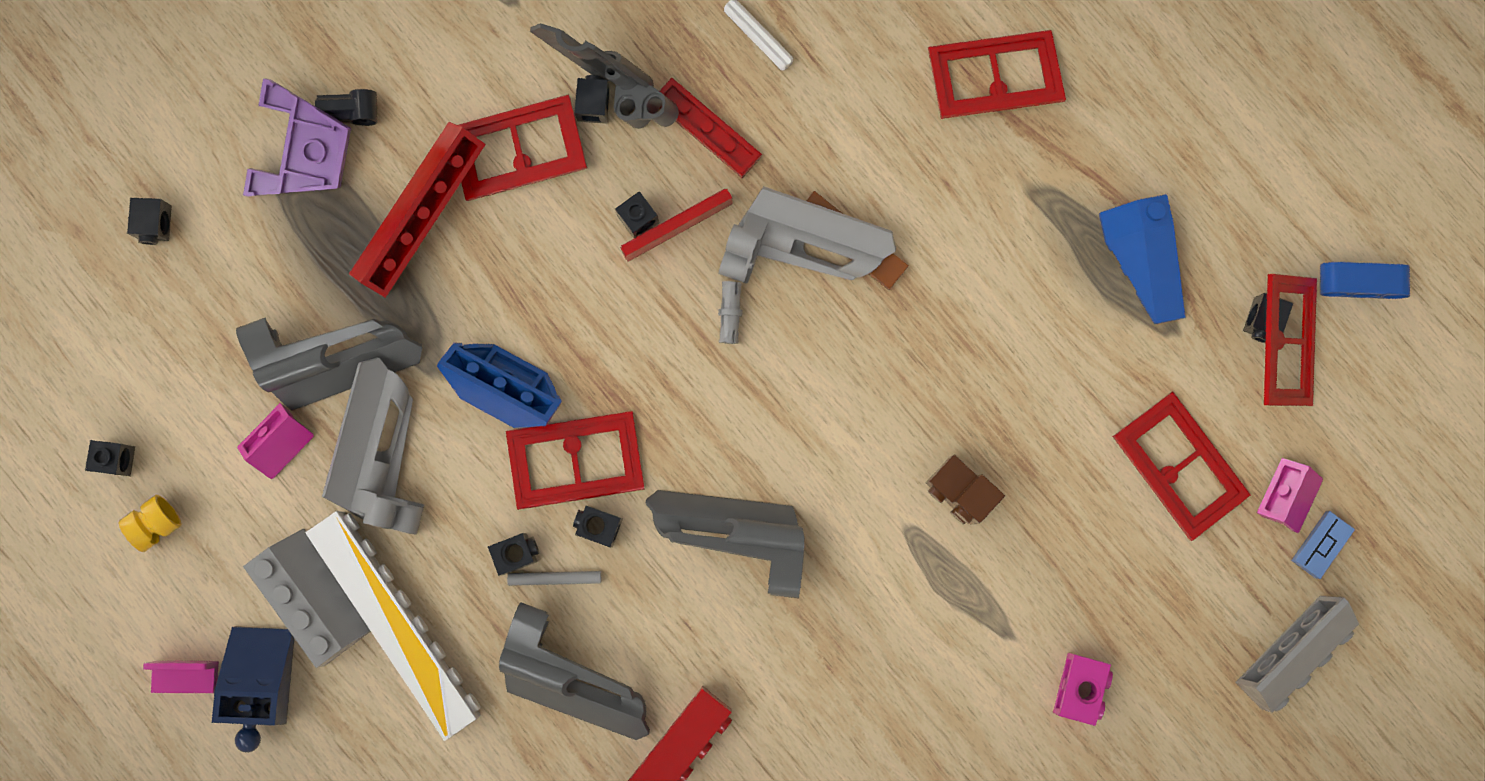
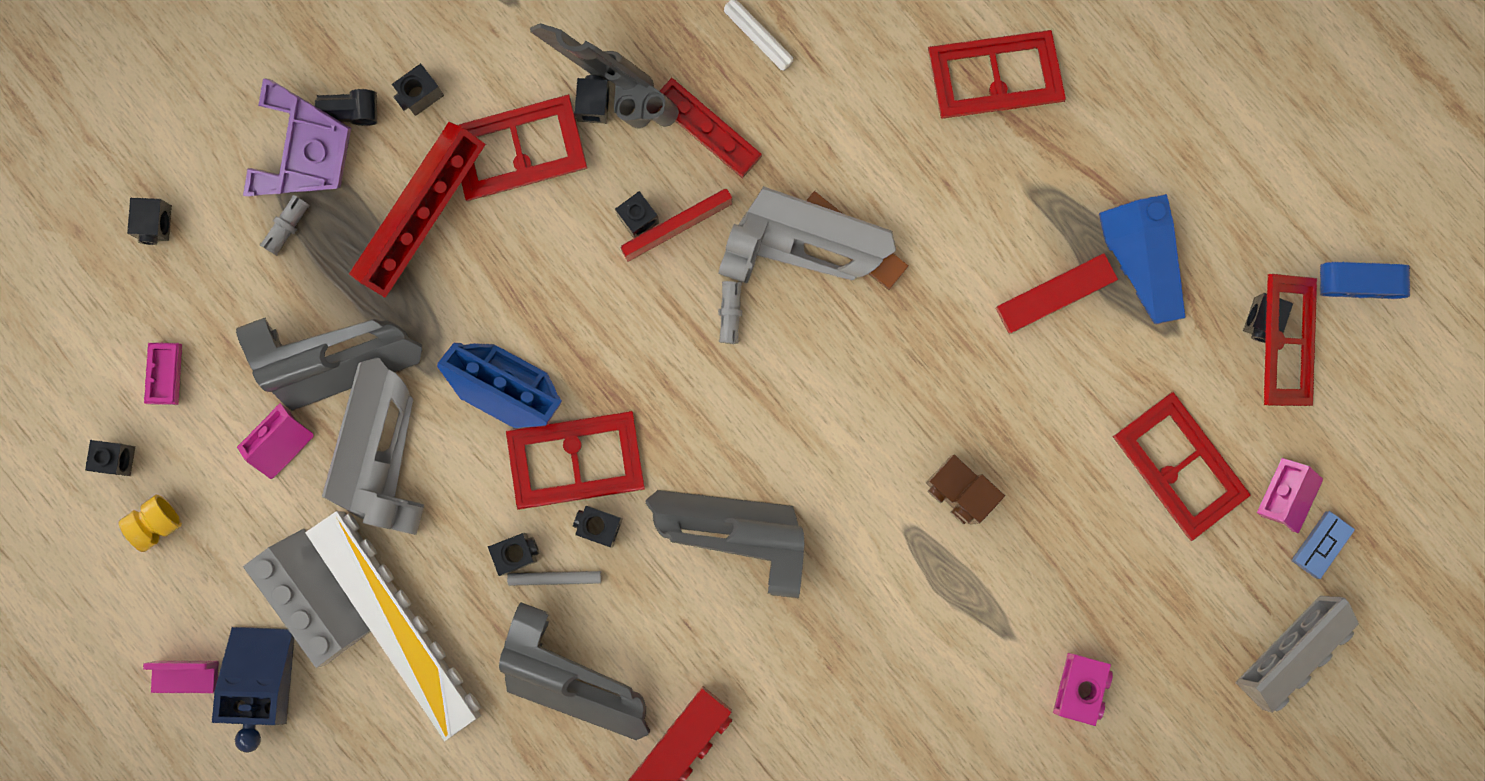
(163, 373): none -> dark pink plate
(284, 225): none -> light grey pin
(416, 78): none -> black brick
(1056, 293): none -> red tile

